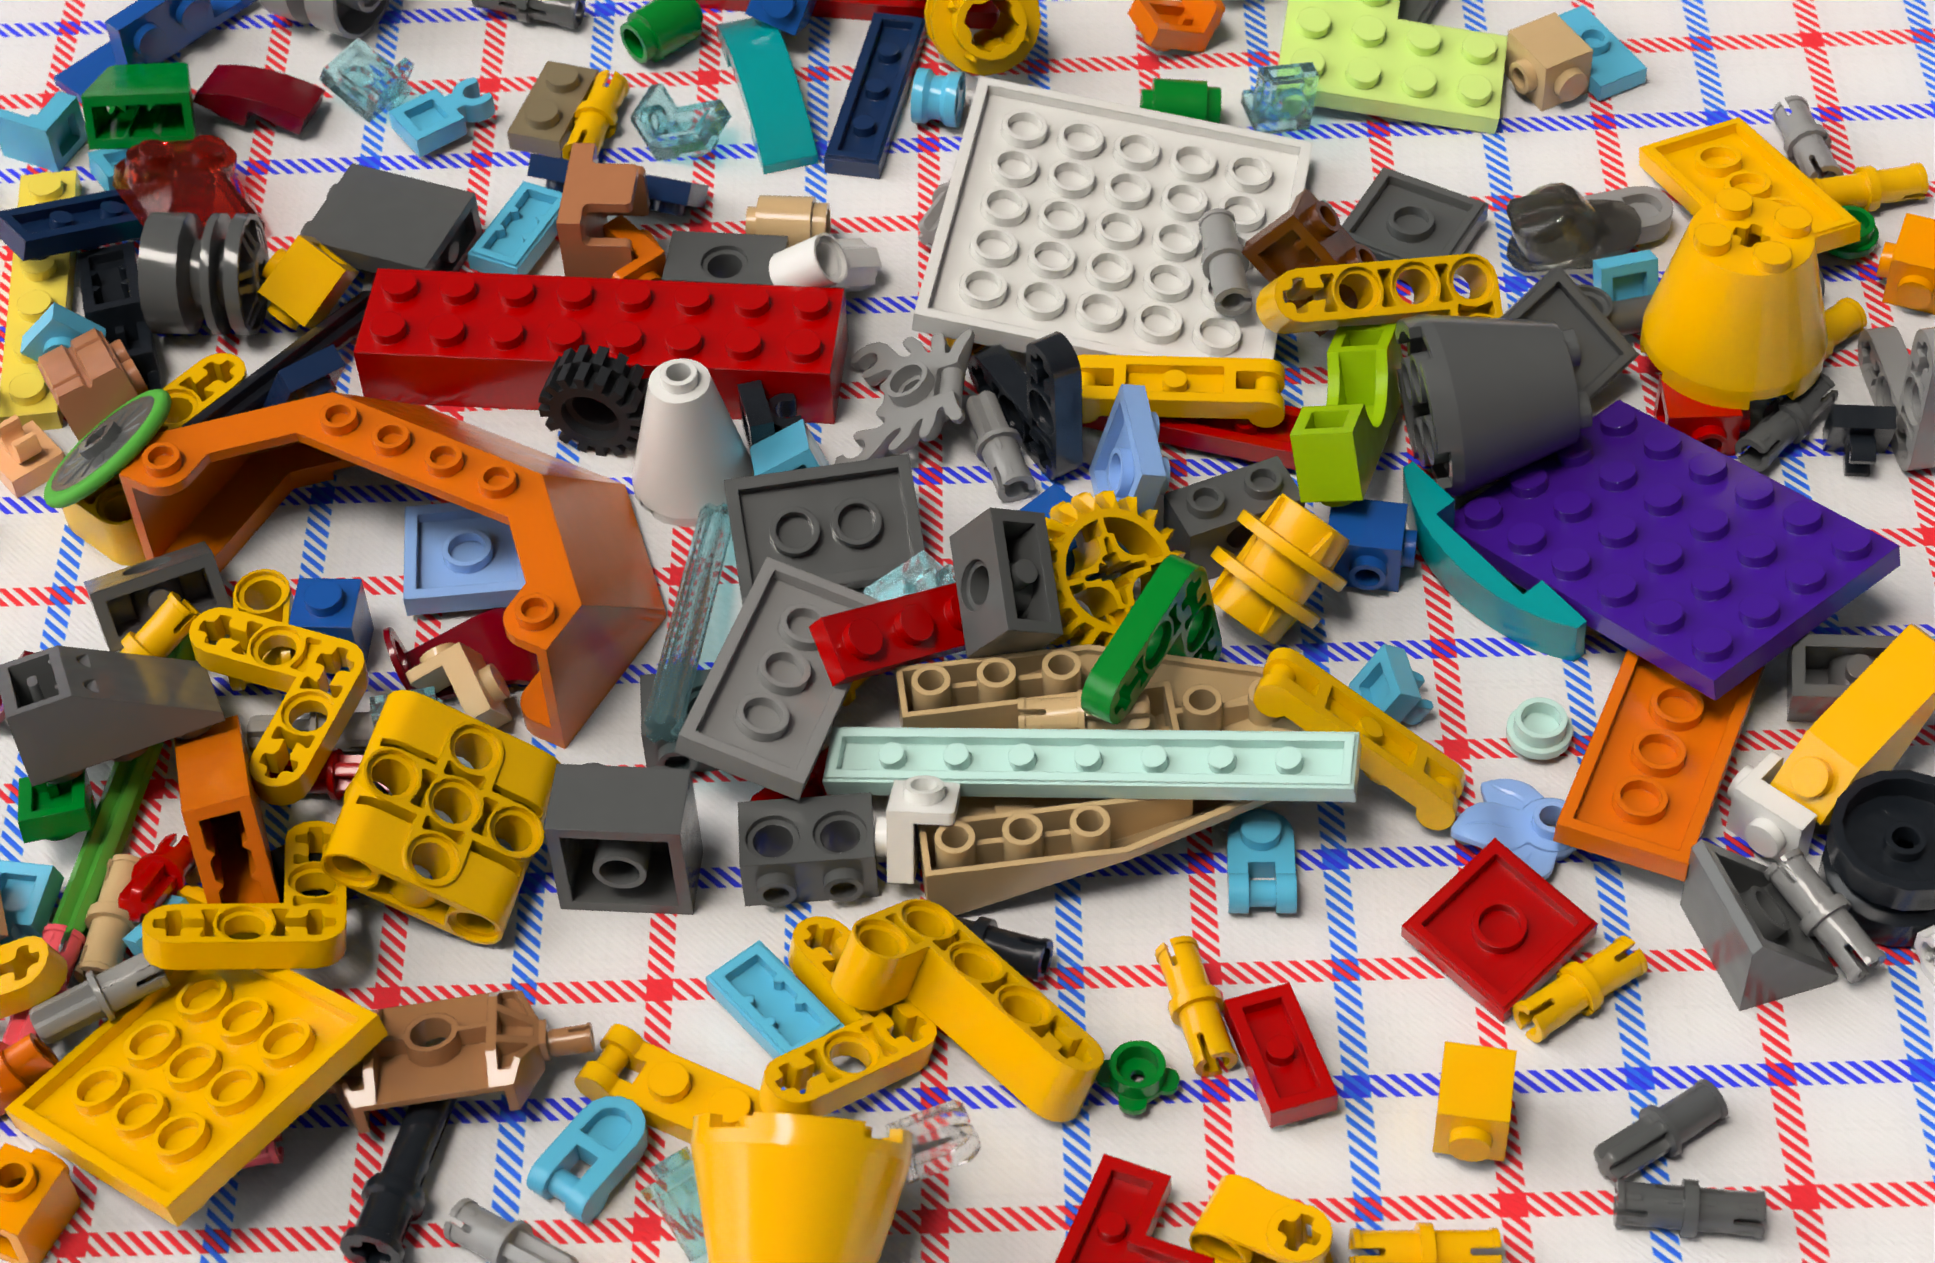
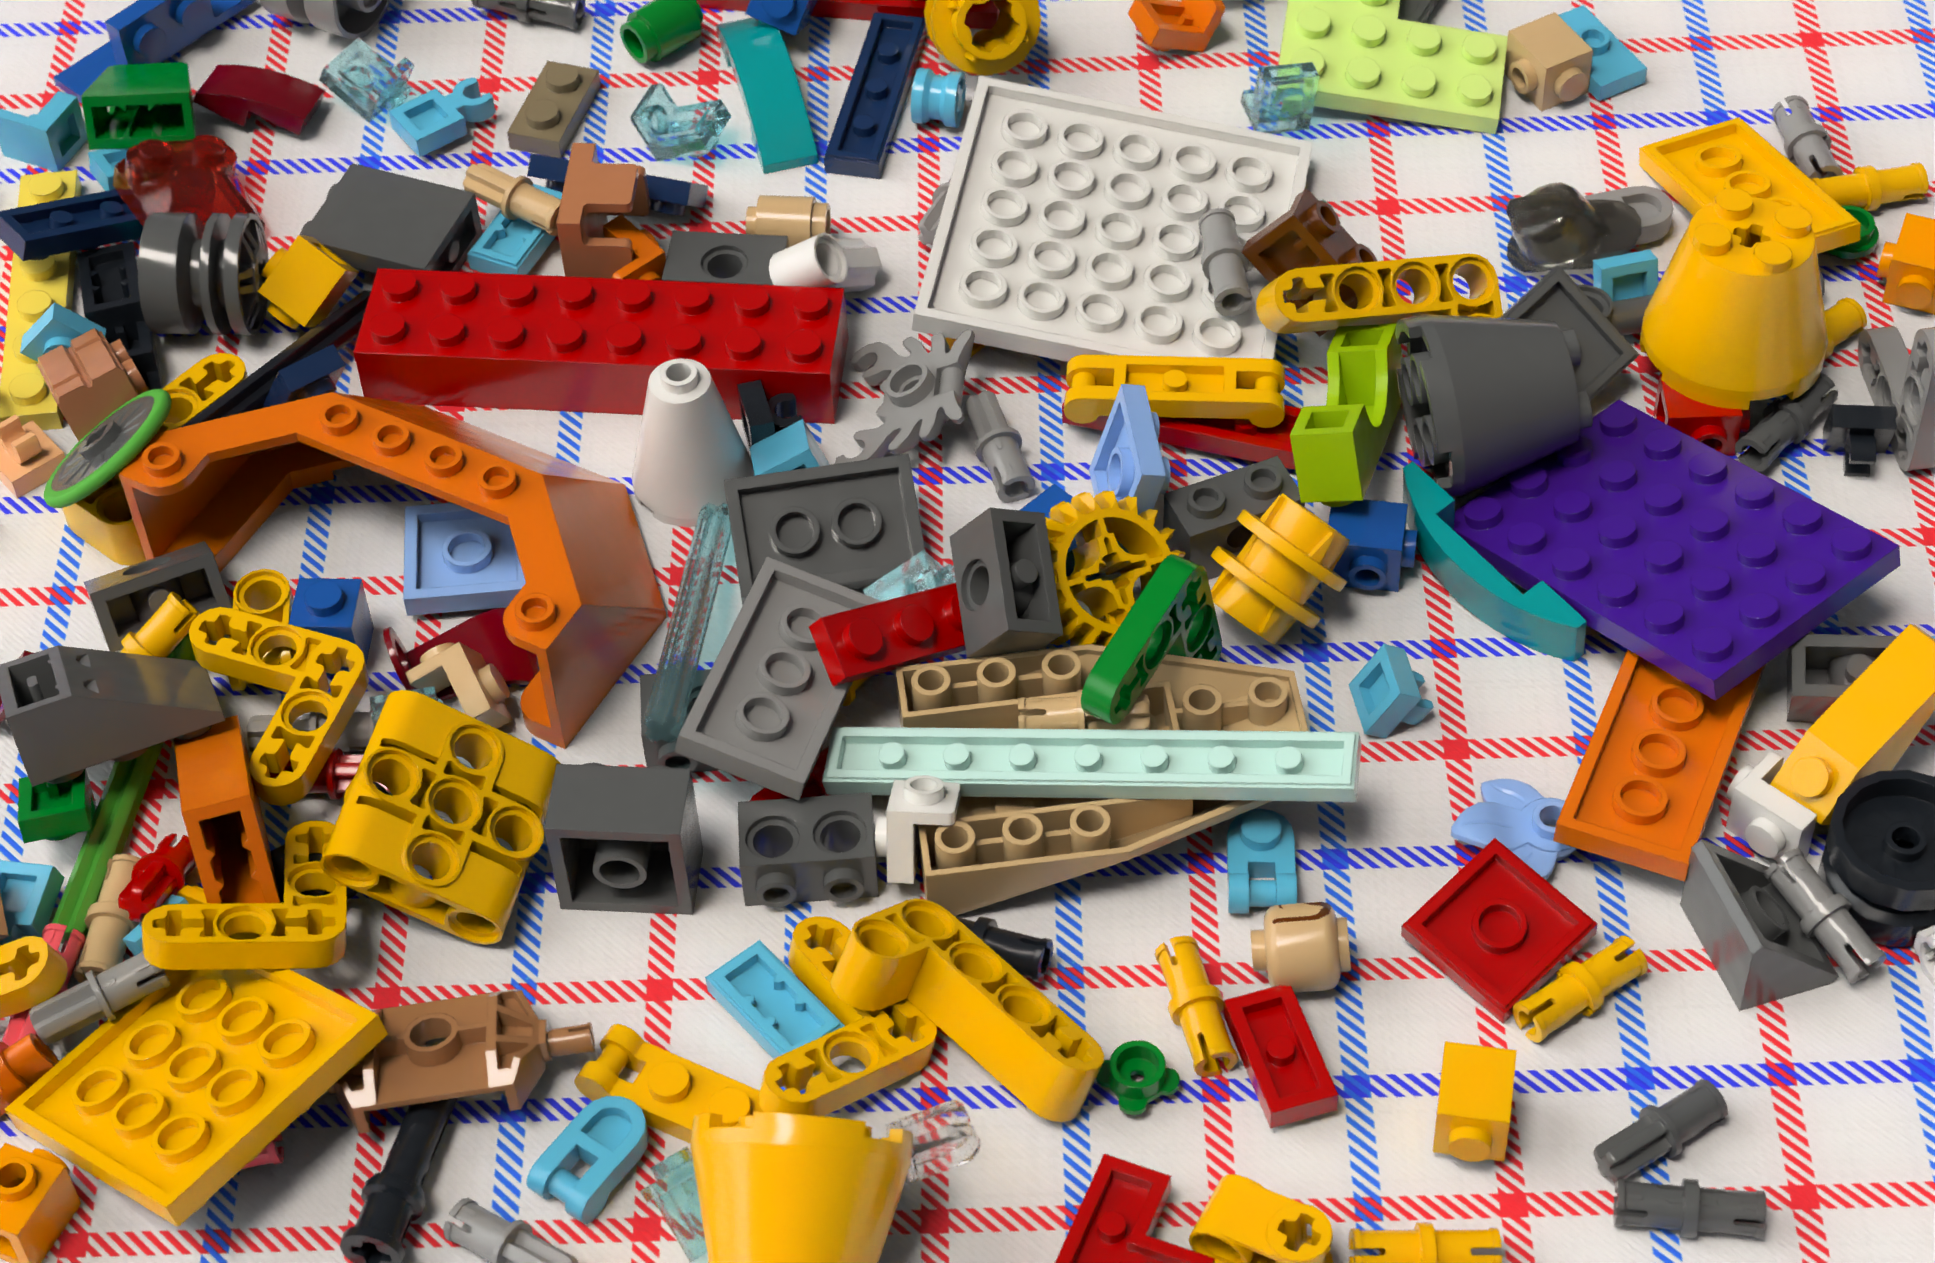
(513, 196): none -> tan axle
(571, 405): black tyre -> none
(597, 115): yellow pin -> none
(1038, 403): black beam -> none
(1183, 98): green brick -> none
(1302, 946): none -> tan head
(1389, 750): yellow plate -> none
(1414, 218): dark grey plate -> none
(1539, 729): light aqua plate -> none

